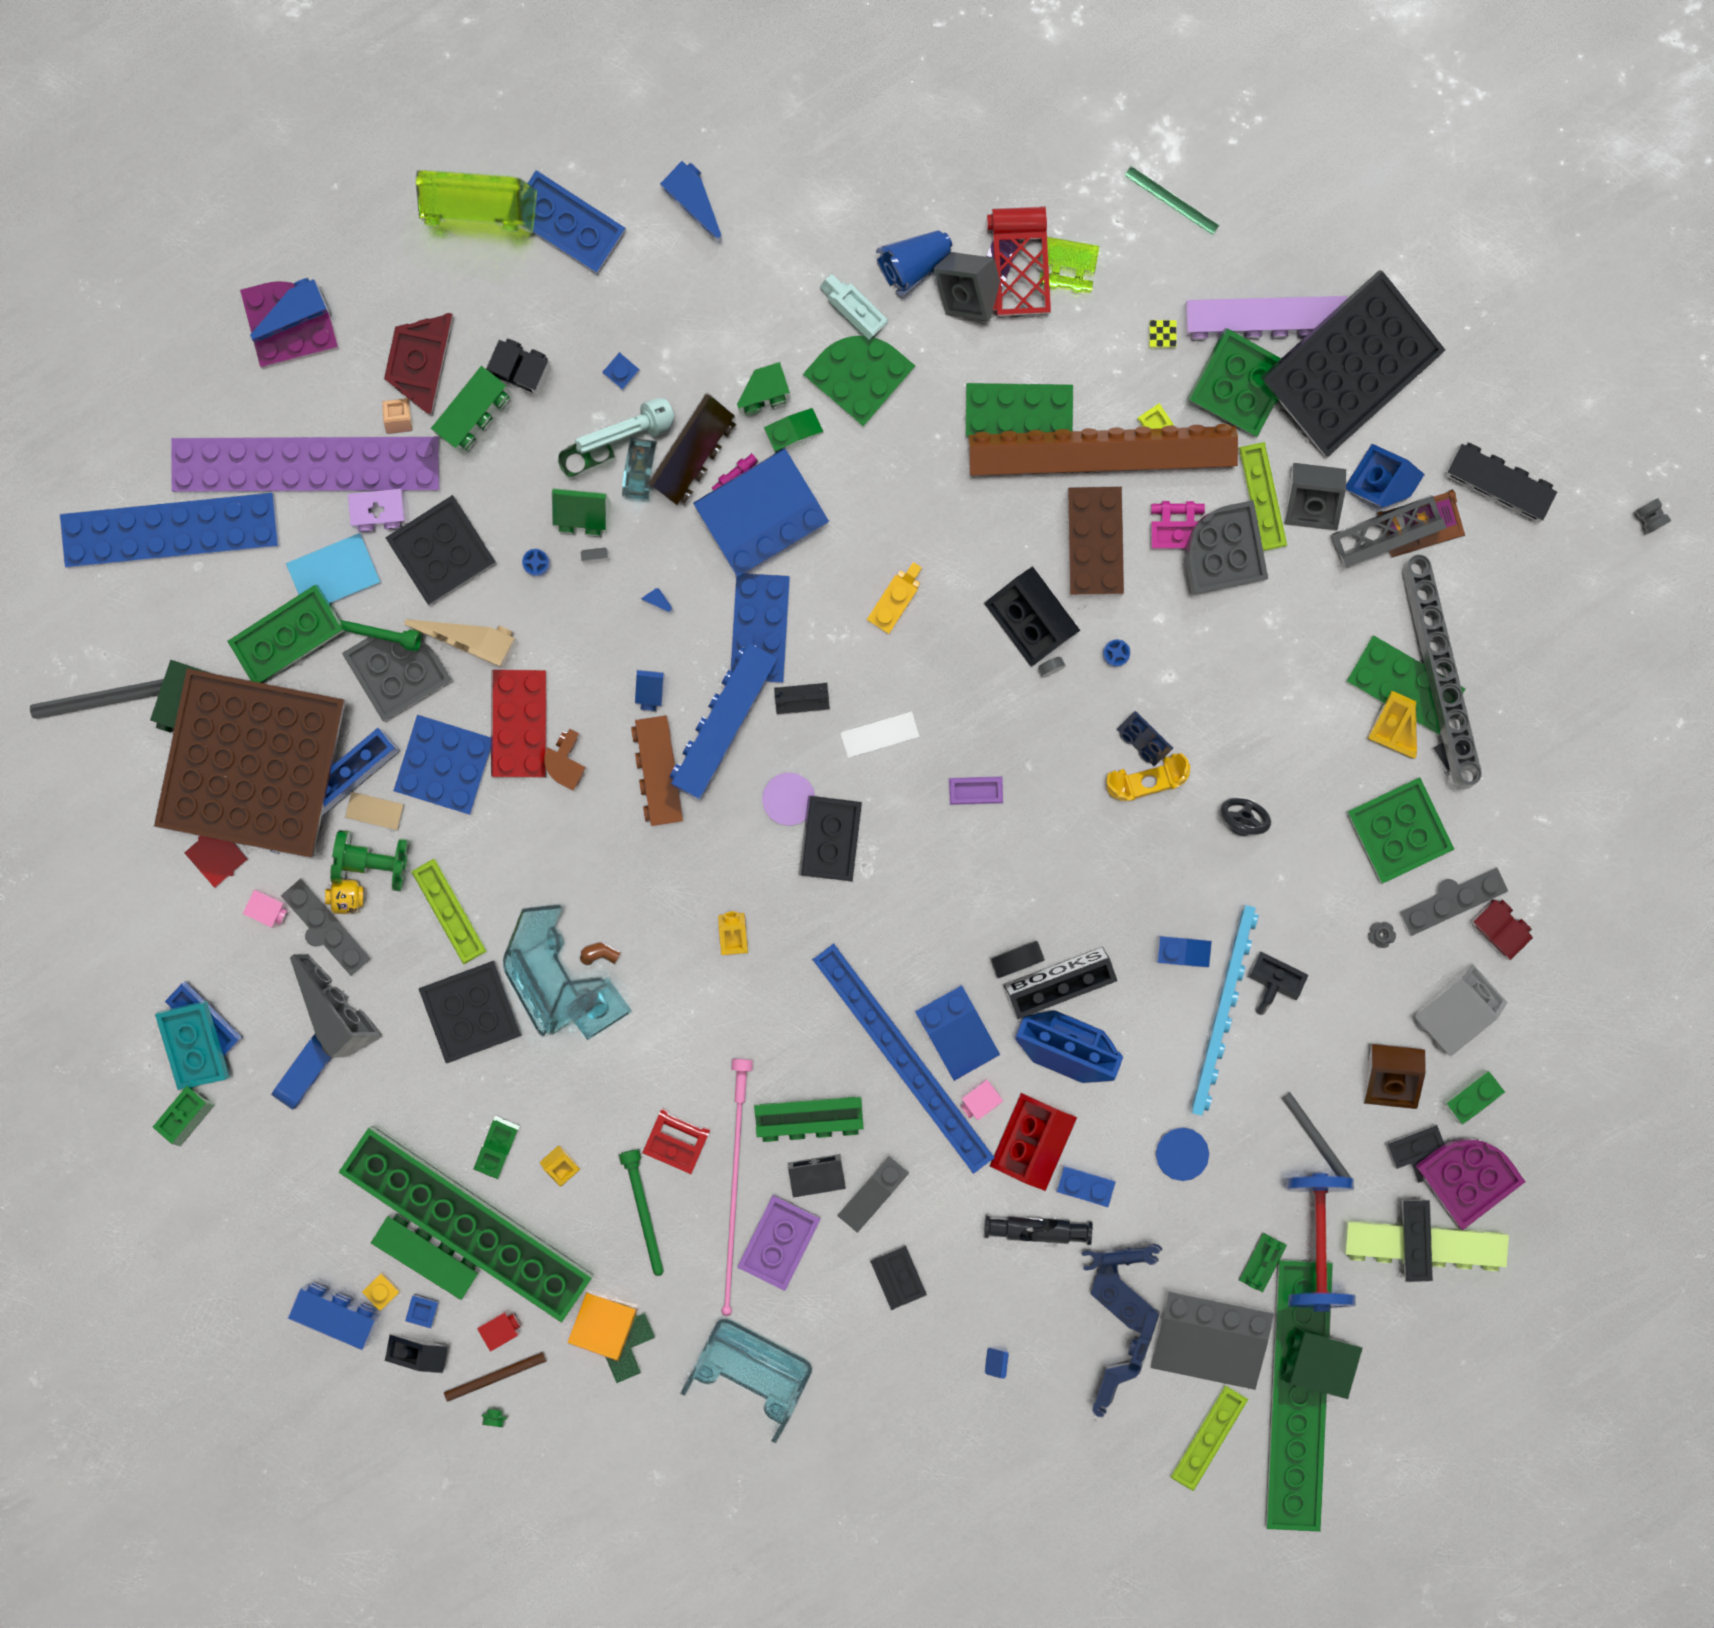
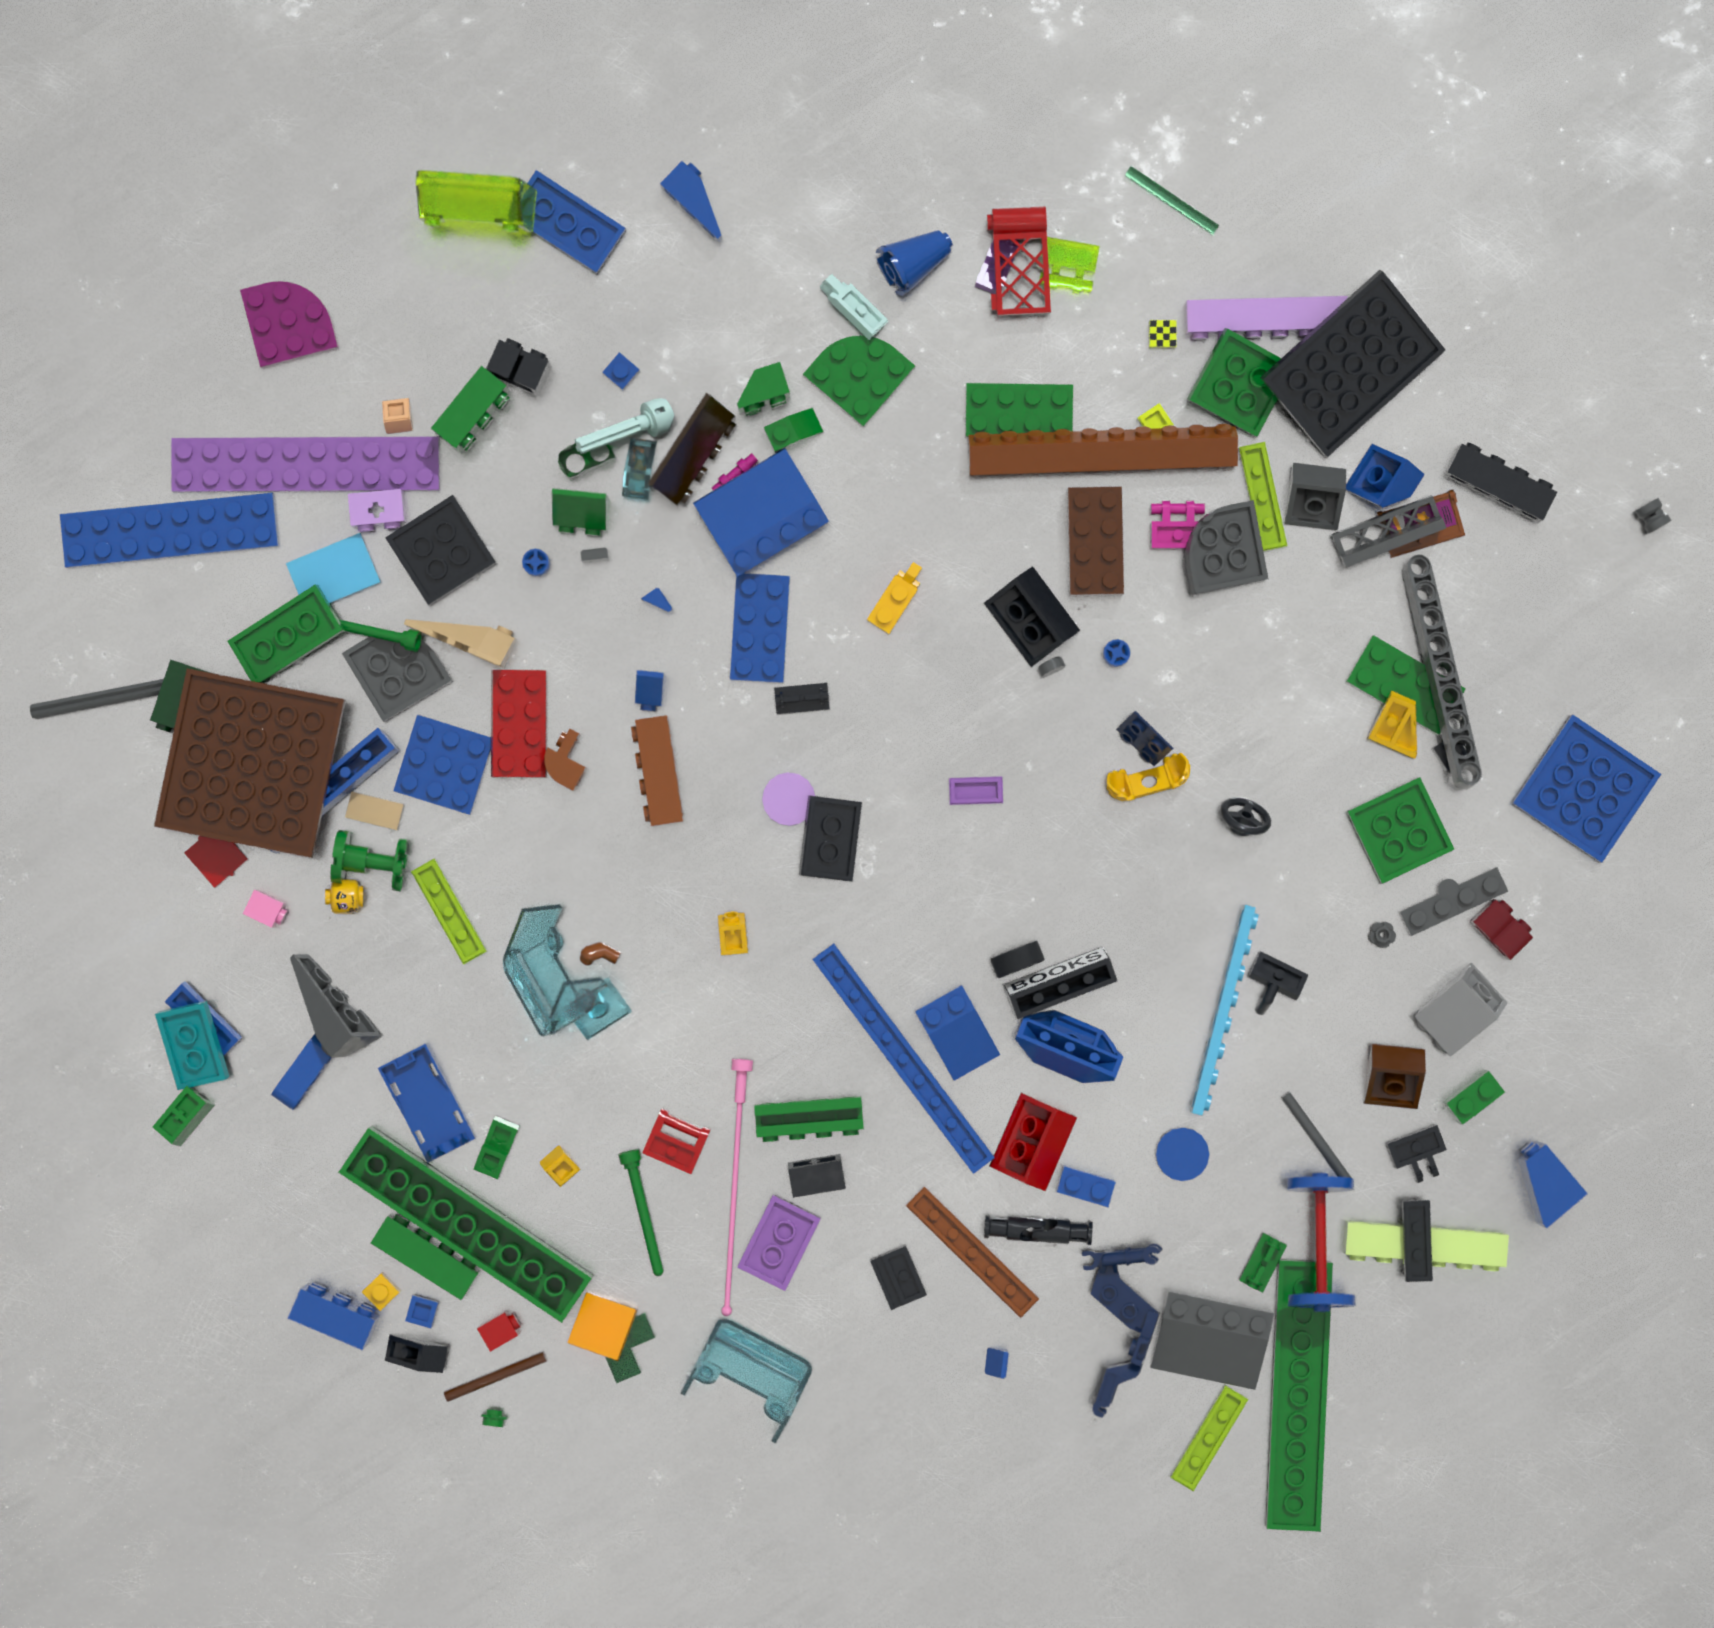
(294, 308): blue slope -> none
(325, 927): dark grey hinge -> none
(418, 359): dark red wing -> none
(426, 1102): none -> blue piece
(470, 1012): black plate -> none
(723, 722): blue brick -> none
(873, 1193): dark grey slope -> none
(879, 734): white sticker -> none
(968, 285): dark grey slope -> none
(972, 1252): none -> dark orange tile
(980, 1100): bright pink brick -> none
(1183, 951): blue slope -> none
(1321, 1363): dark green panel -> none
(1469, 1178): magenta plate -> none
(1548, 1183): none -> blue slope
(1586, 788): none -> blue plate

